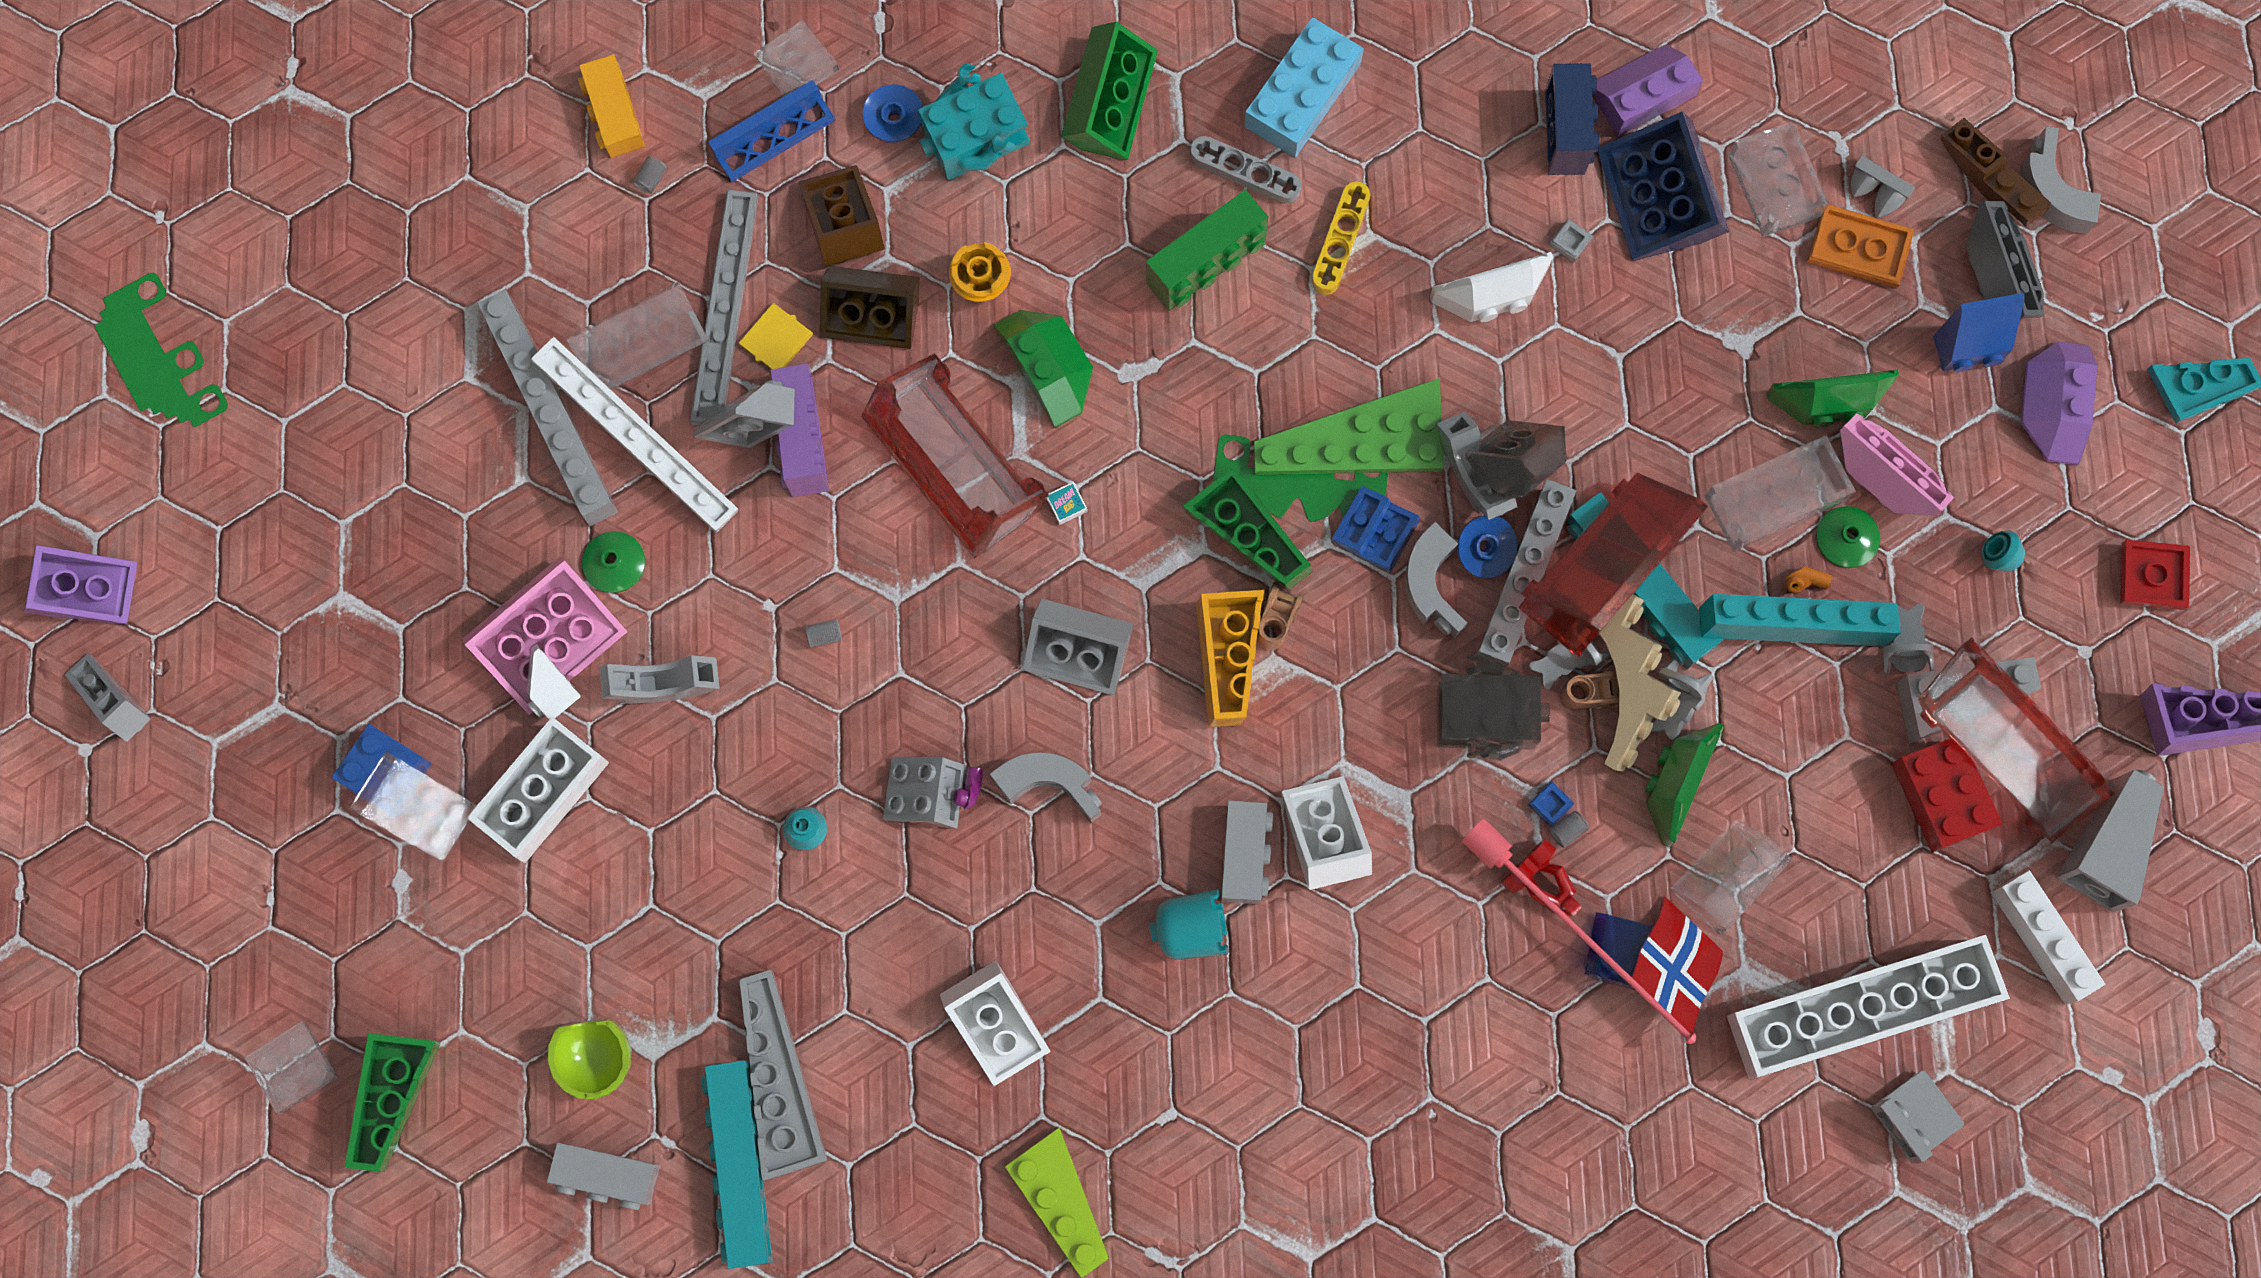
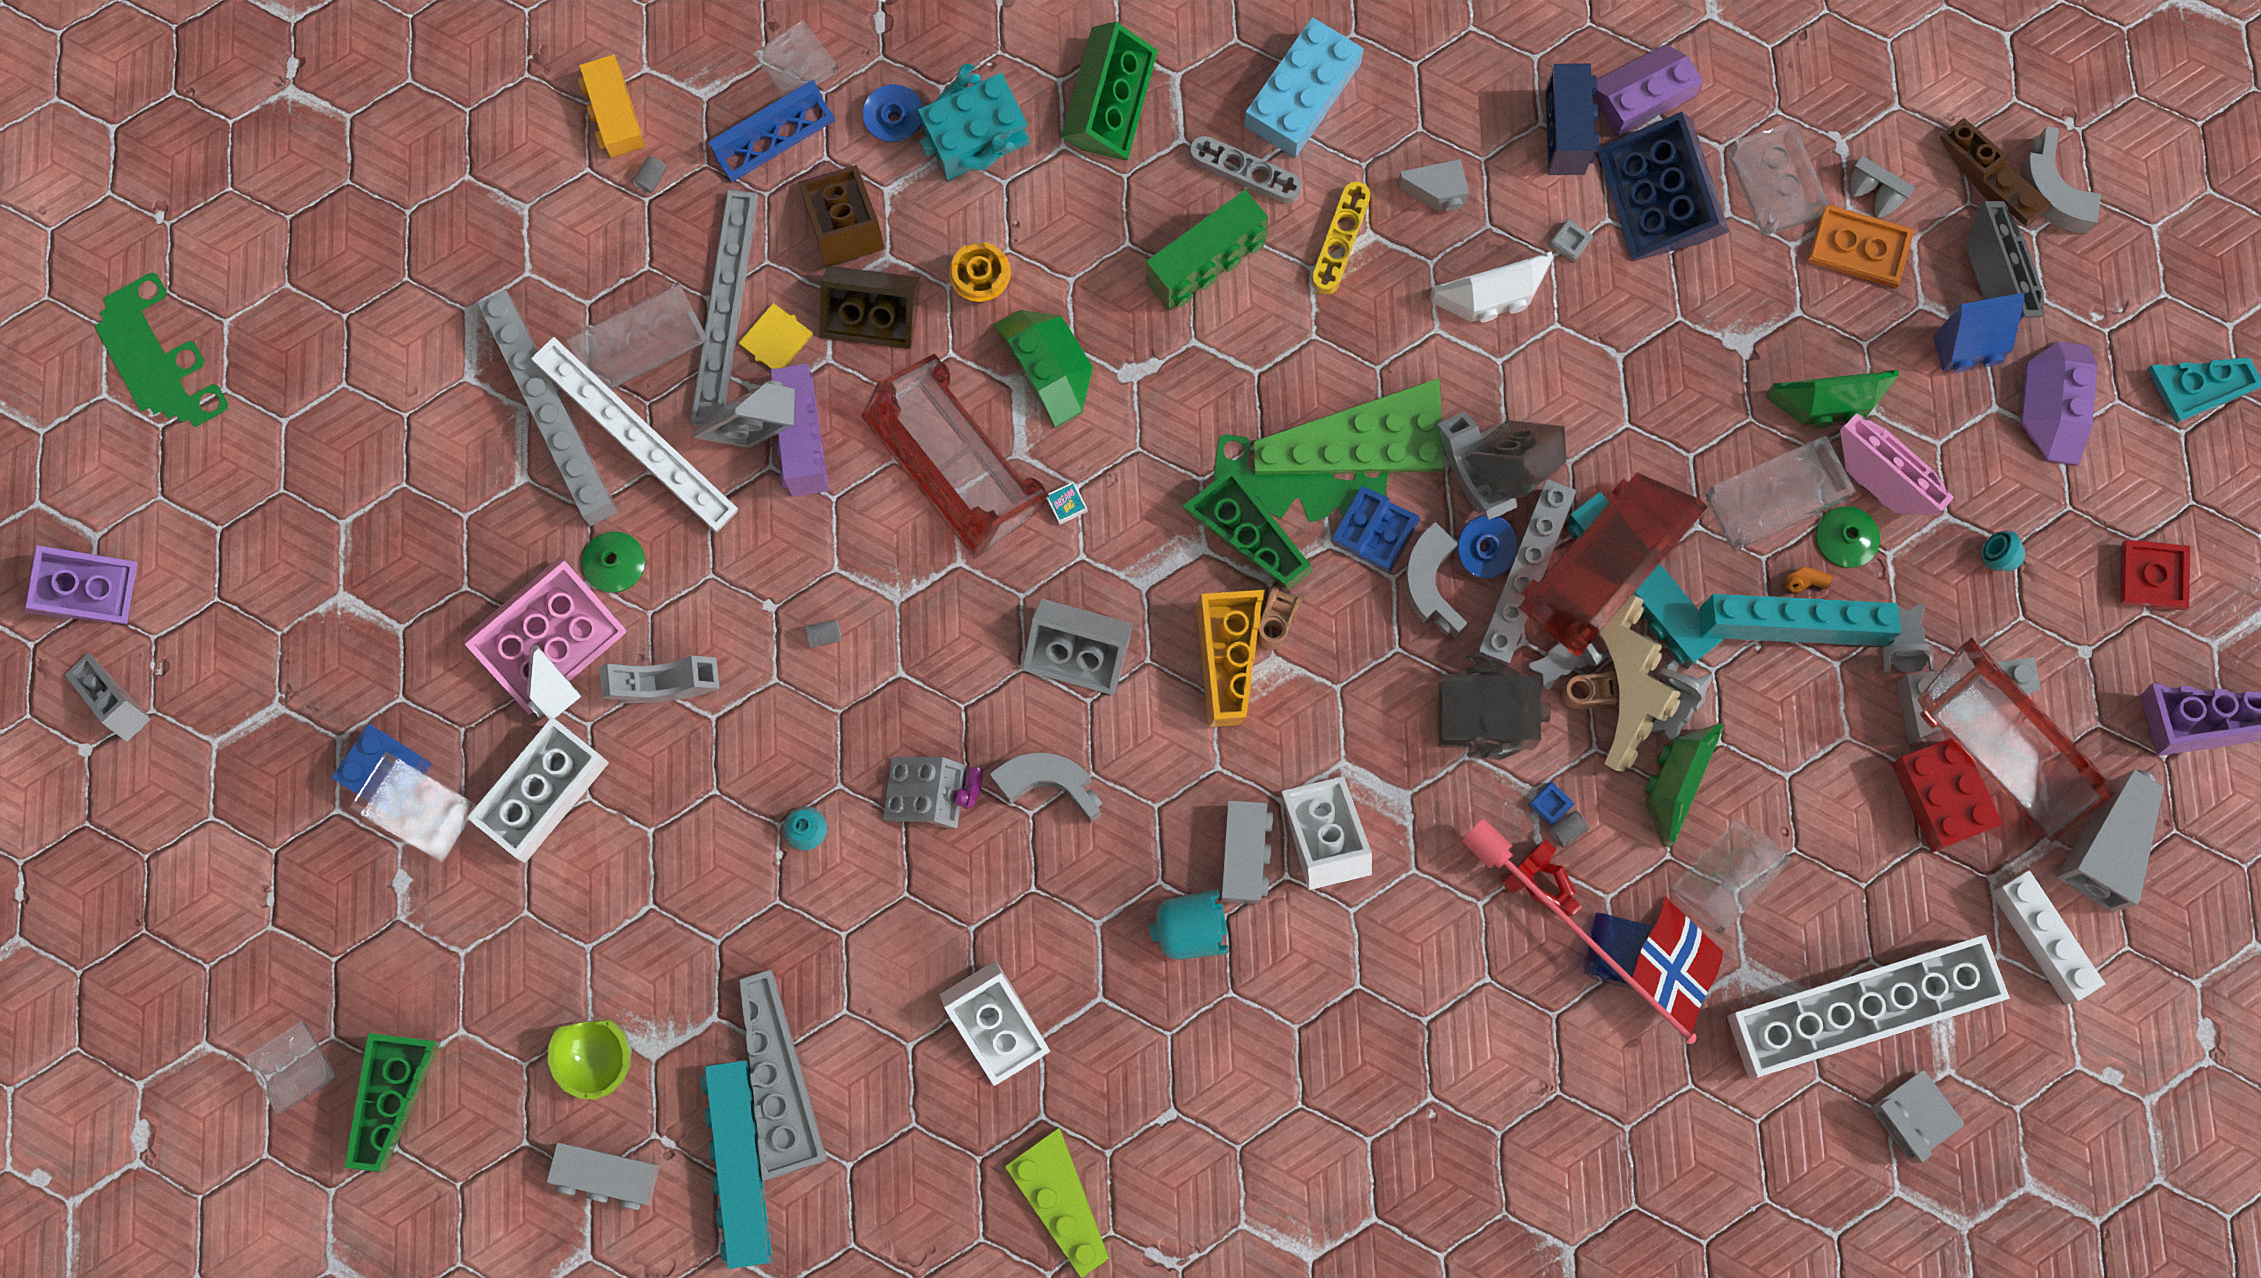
(1437, 185): none -> light grey slope

